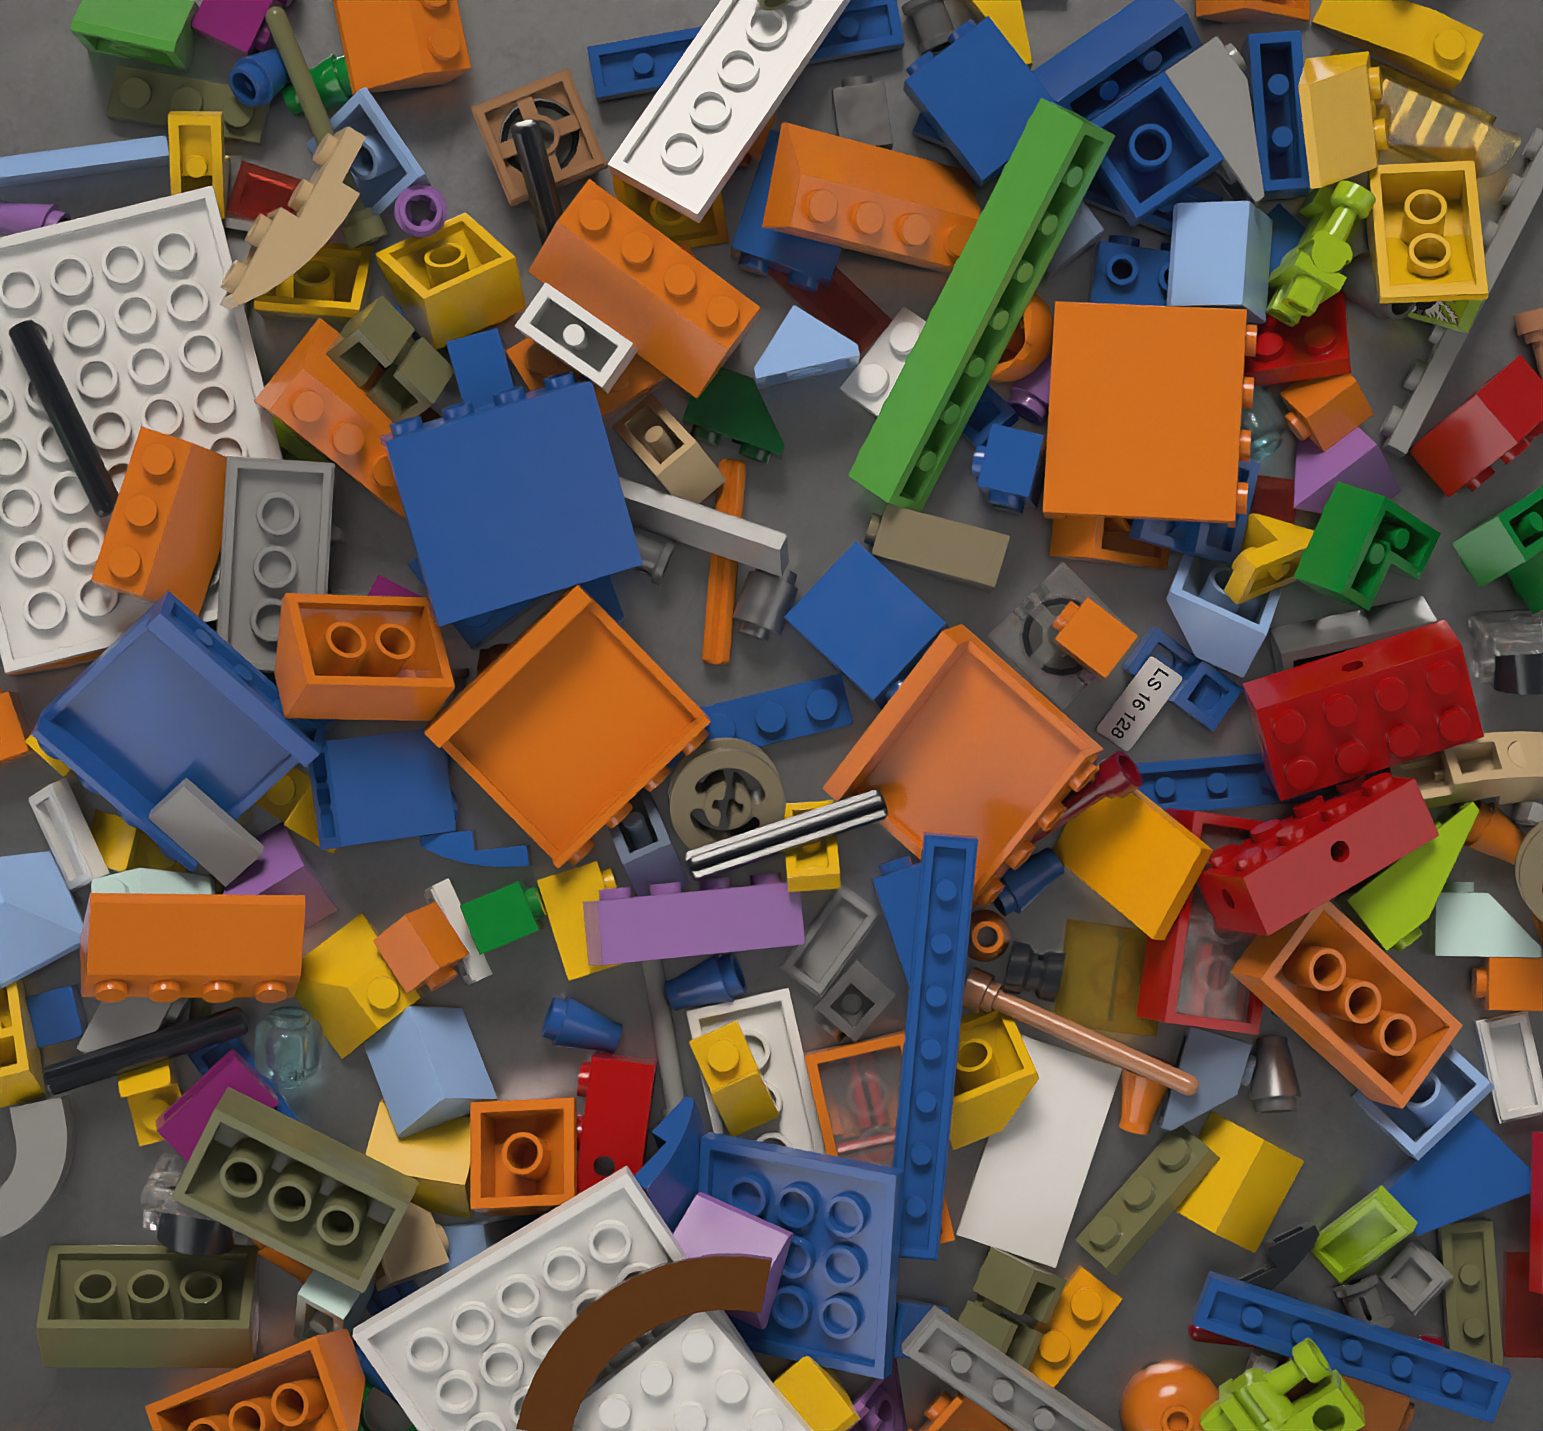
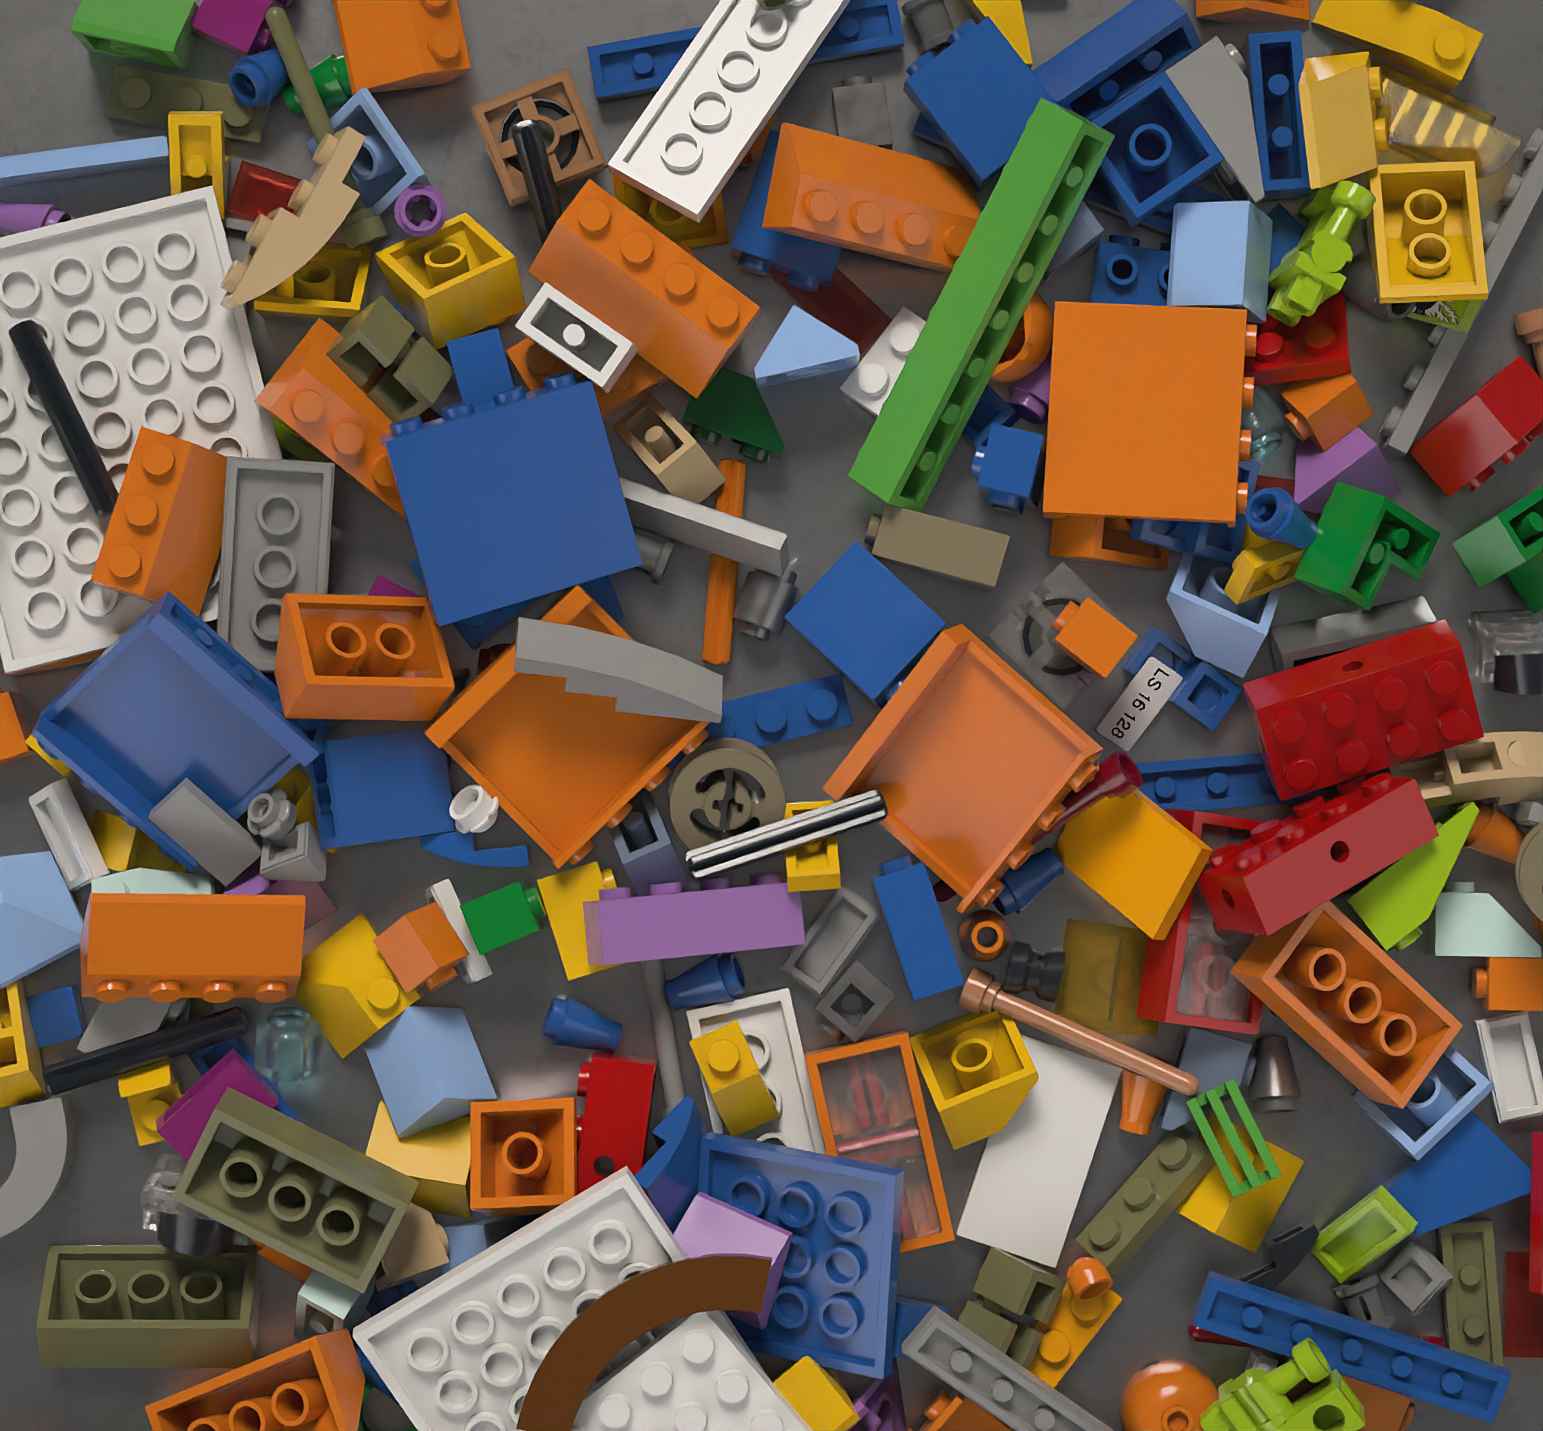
(271, 814): none -> light grey plate
(294, 856): none -> light grey slope
(474, 809): none -> white plate
(613, 666): none -> light grey slope
(932, 1036): blue tile -> none
(1088, 1279): none -> orange hinge
(1254, 1179): none -> bright green tile
(1278, 517): none -> blue cone

